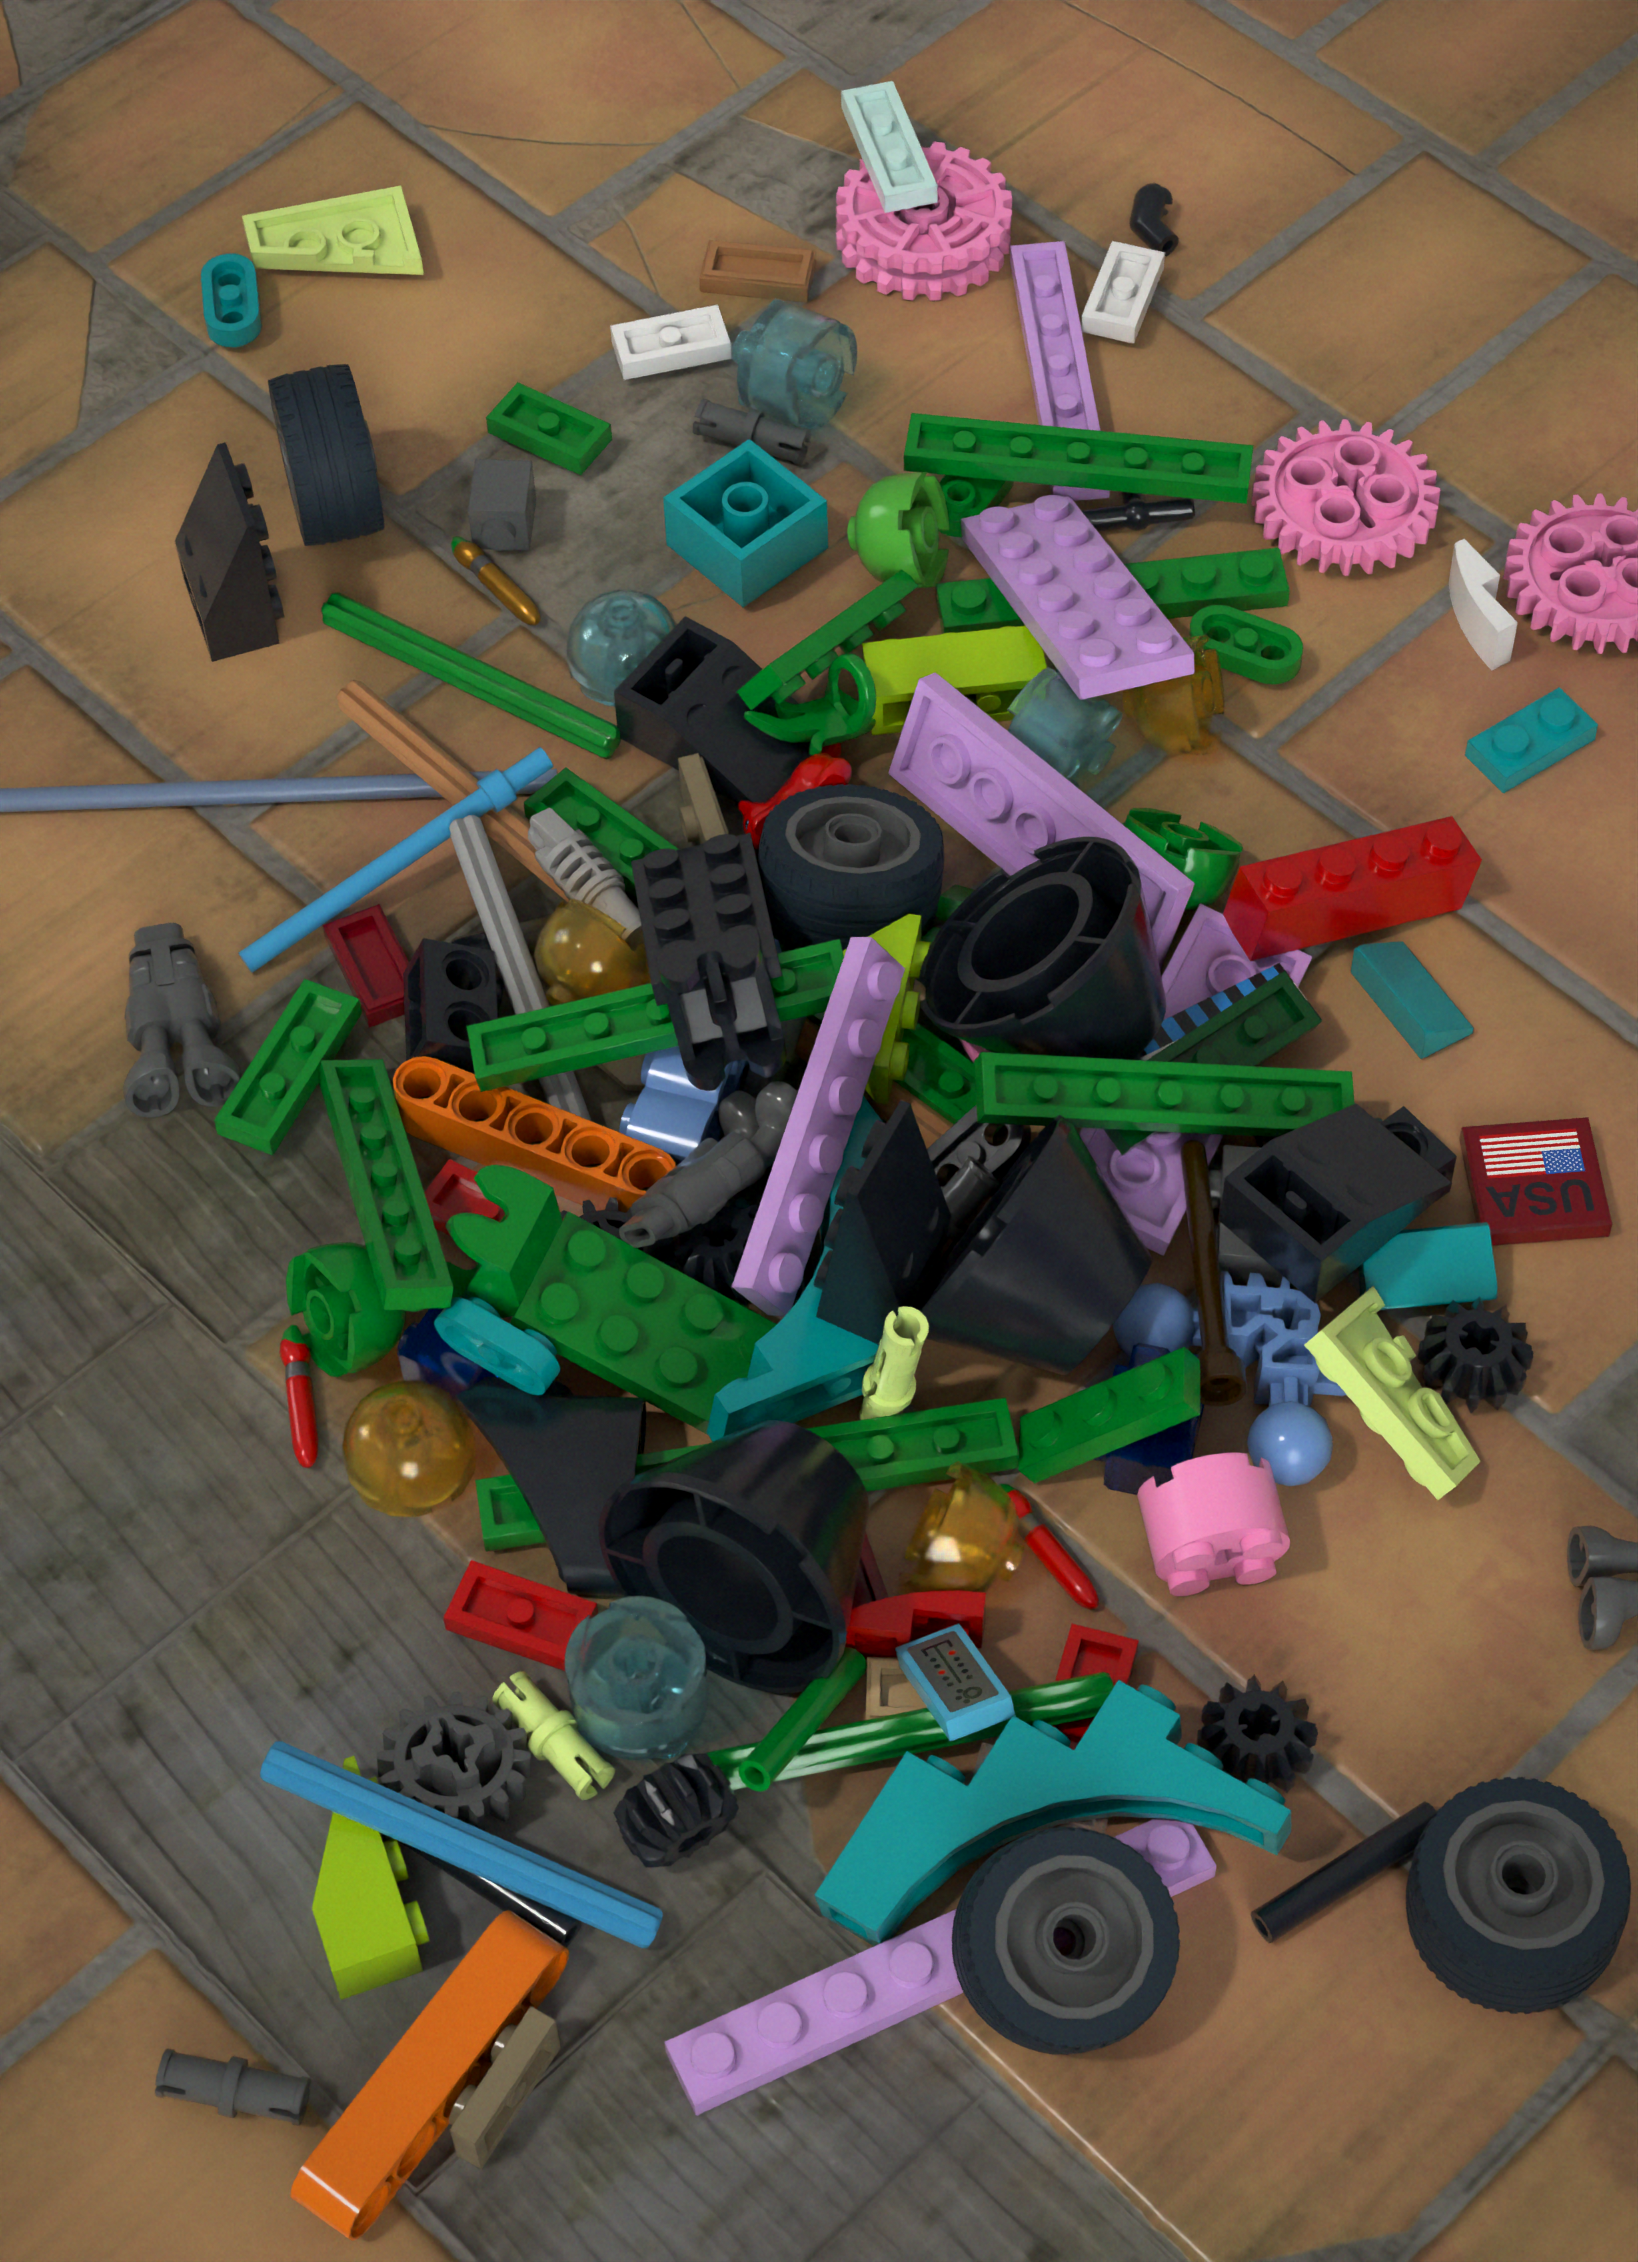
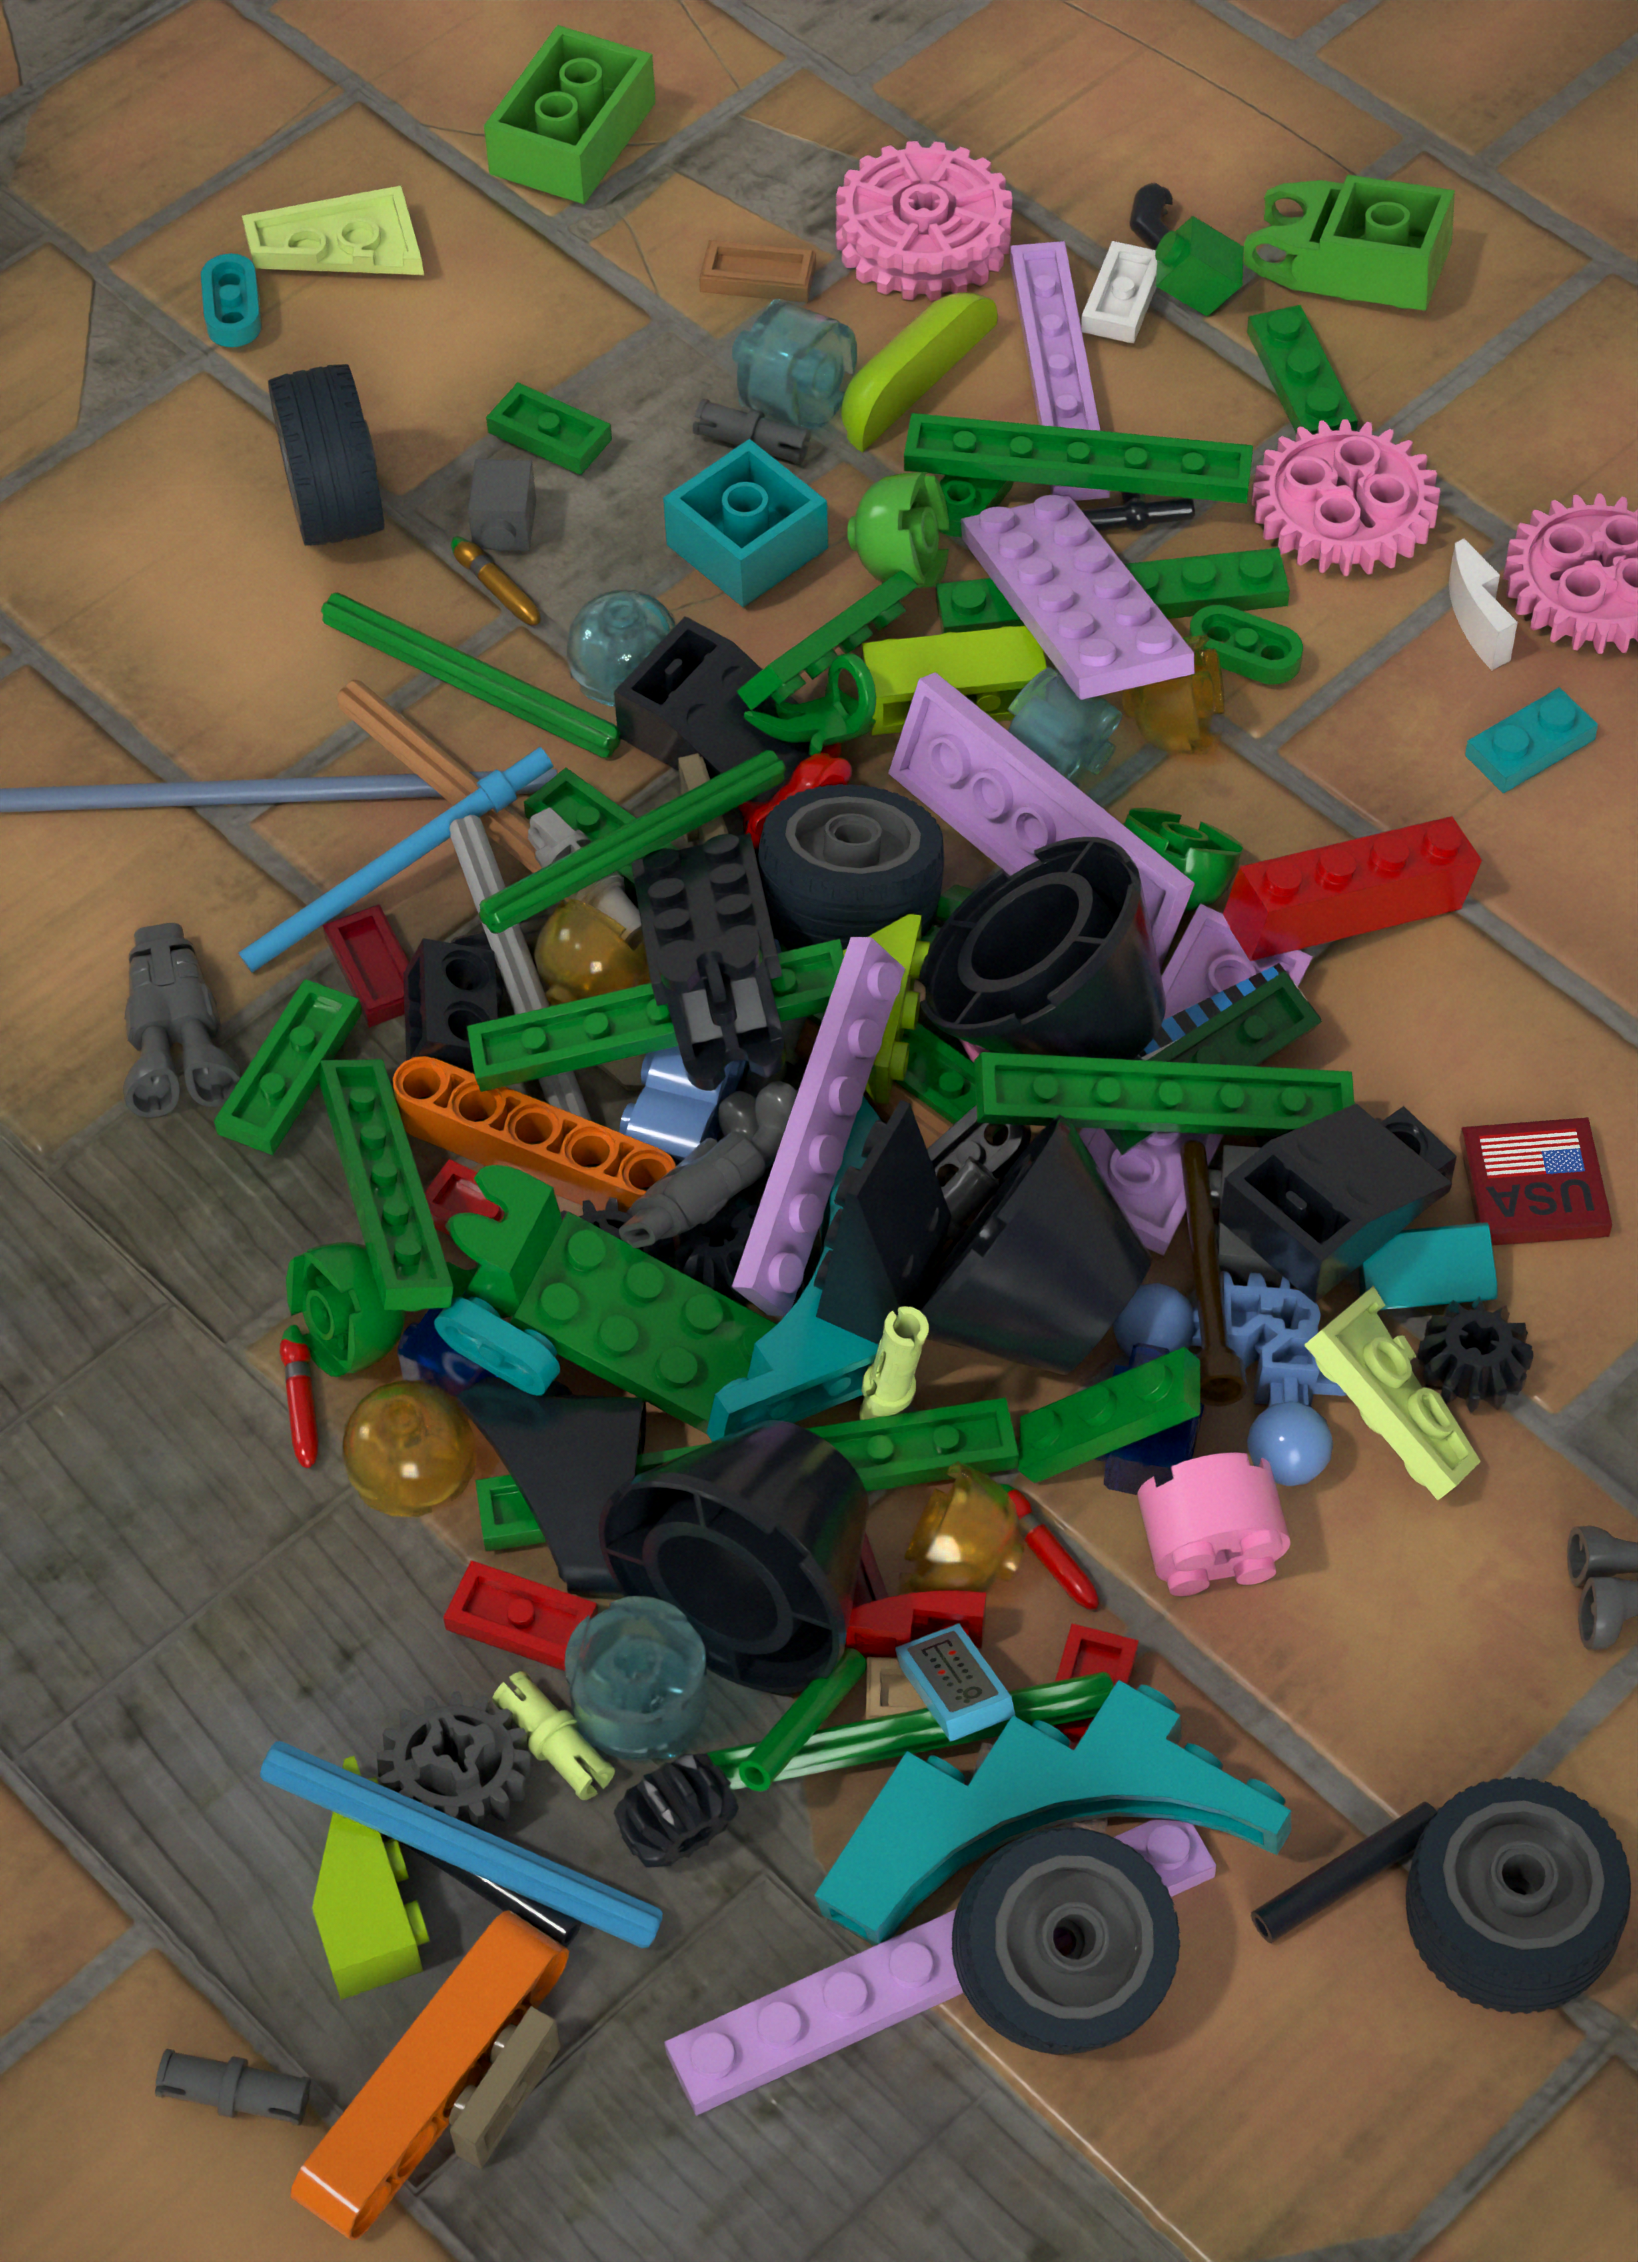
(226, 564): black slope -> none
(570, 114): none -> bright green brick
(631, 842): none -> green axle
(670, 342): white plate -> none
(889, 147): light aqua plate -> none
(913, 364): none -> lime brick
(1199, 265): none -> green brick
(1283, 1731): black gear -> none
(1299, 369): none -> green plate
(1358, 240): none -> bright green brick
(1409, 997): teal slope -> none

